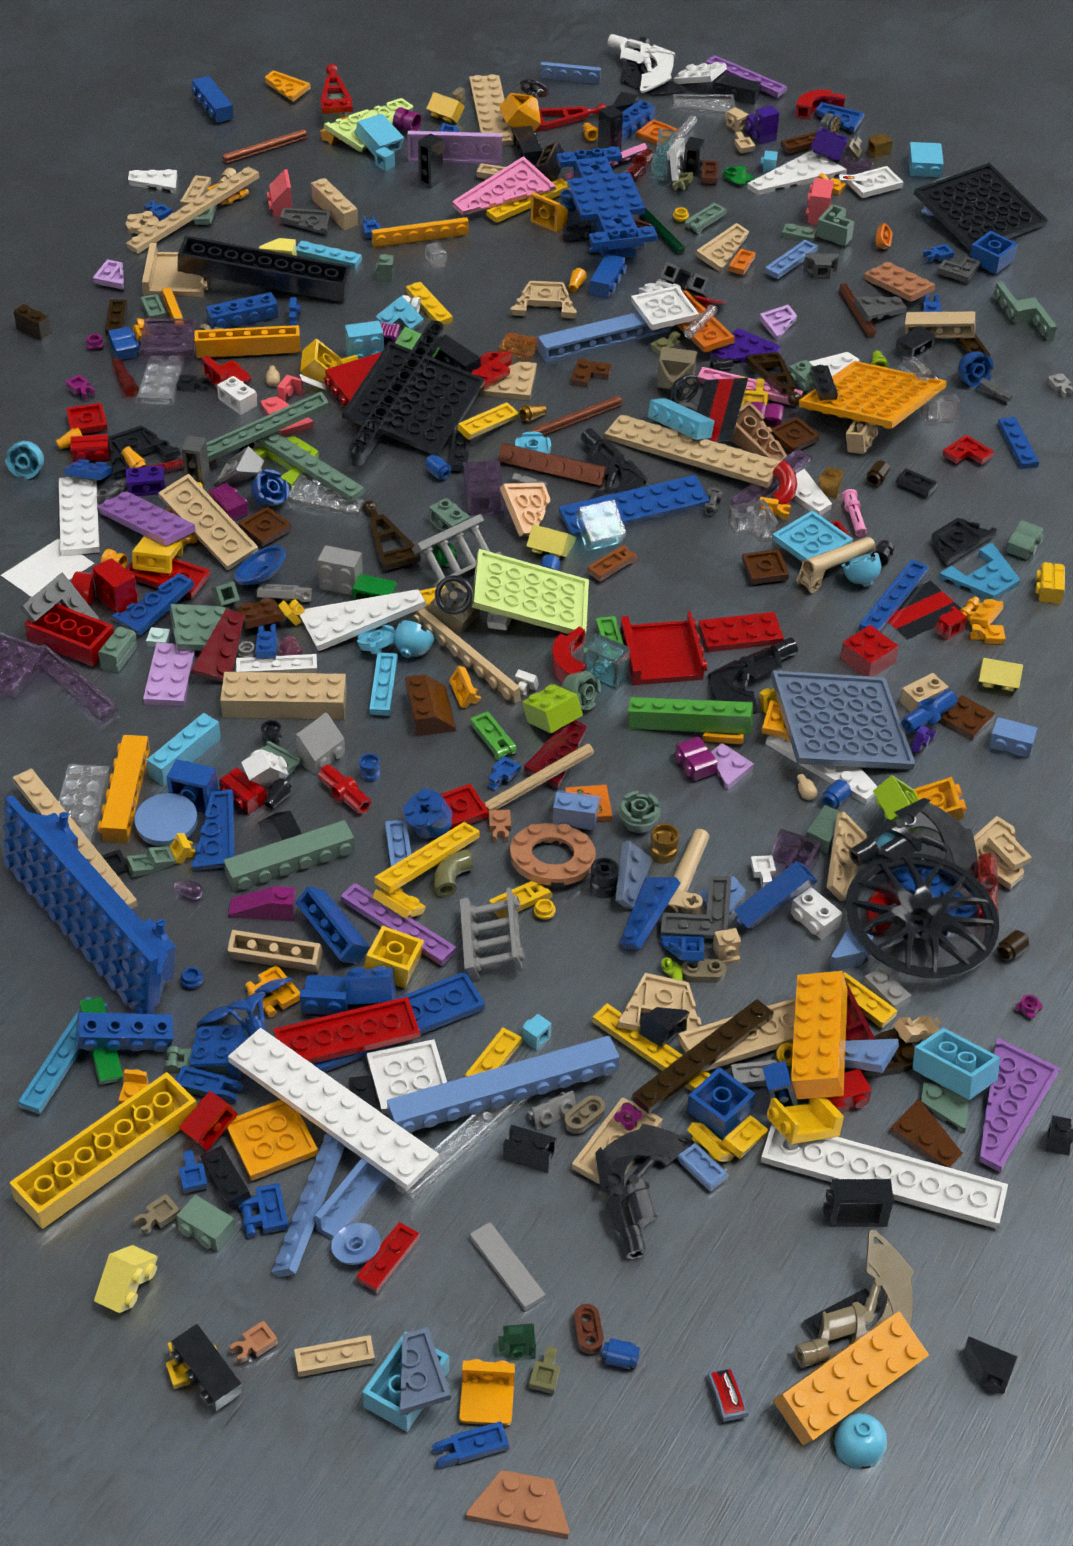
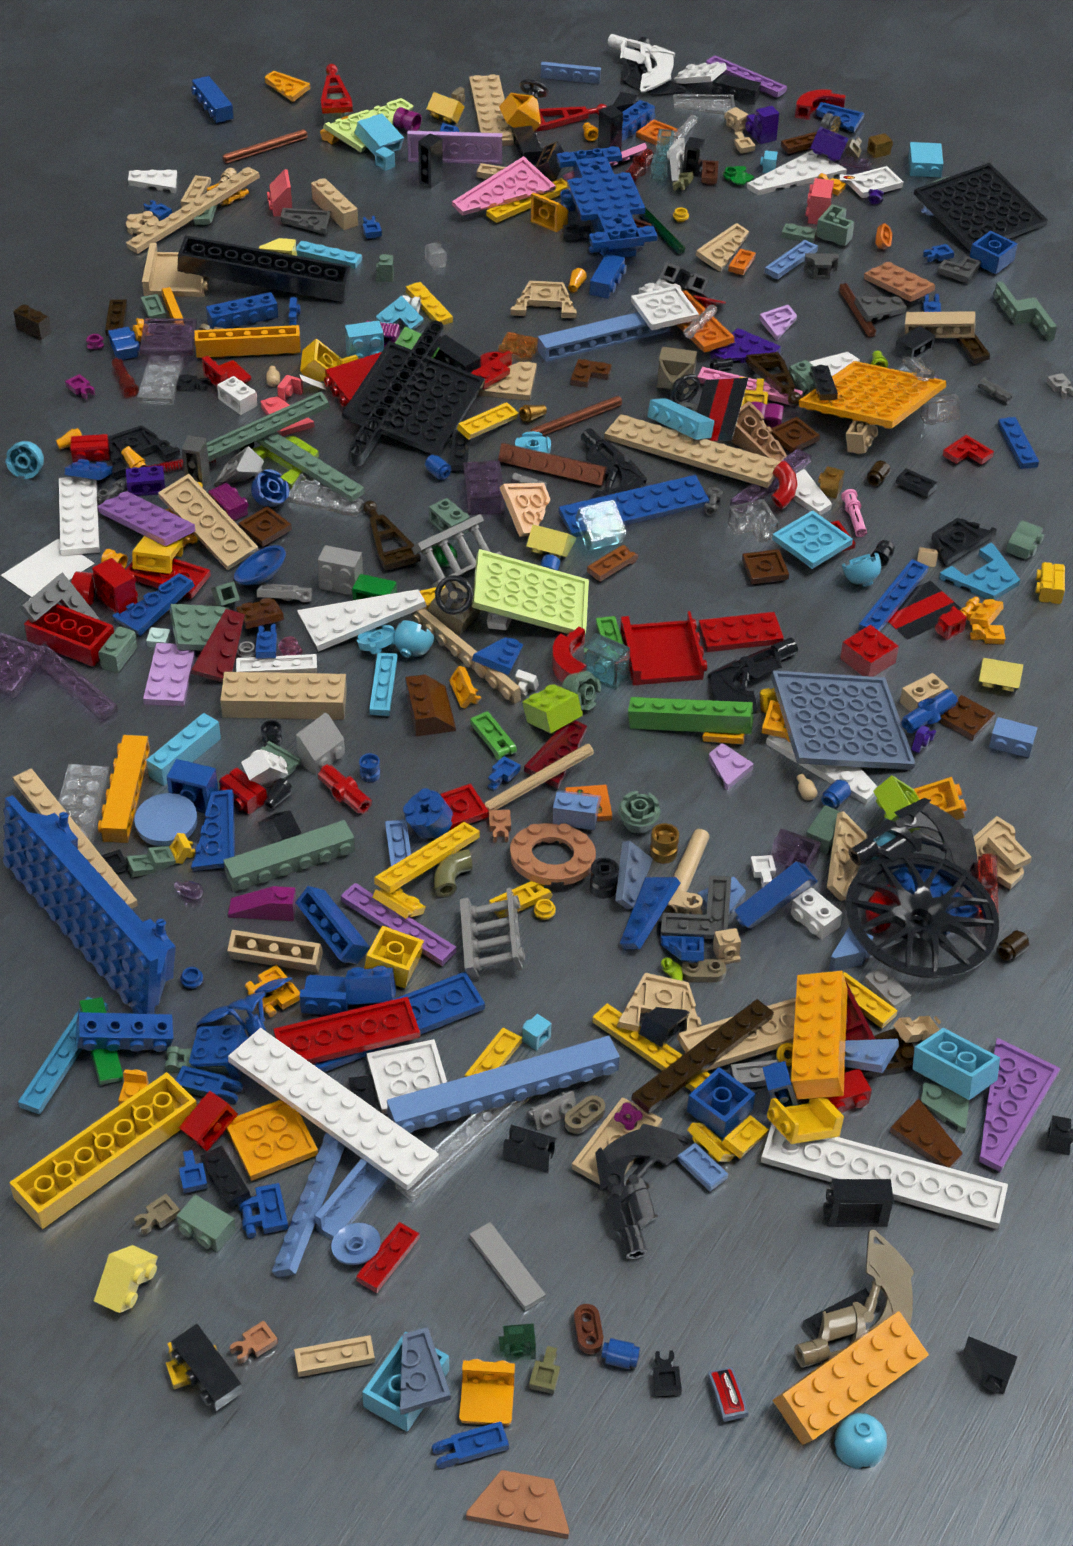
(87, 418): red plate -> none
(110, 275): lavender wing -> none
(292, 611): yellow tile -> none
(420, 232): light orange plate -> none
(499, 655): none -> blue wing
(666, 1378): none -> black plate
(671, 342): olive plate -> none
(695, 758): magenta brick -> none
(705, 217): sand green plate -> none
(778, 509): light orange plate -> none
(813, 568): tan axle -> none
(875, 196): none -> dark purple plate
(927, 556): none -> tan slope
(975, 367): blue cylinder -> none
(1029, 1006): magenta plate -> none

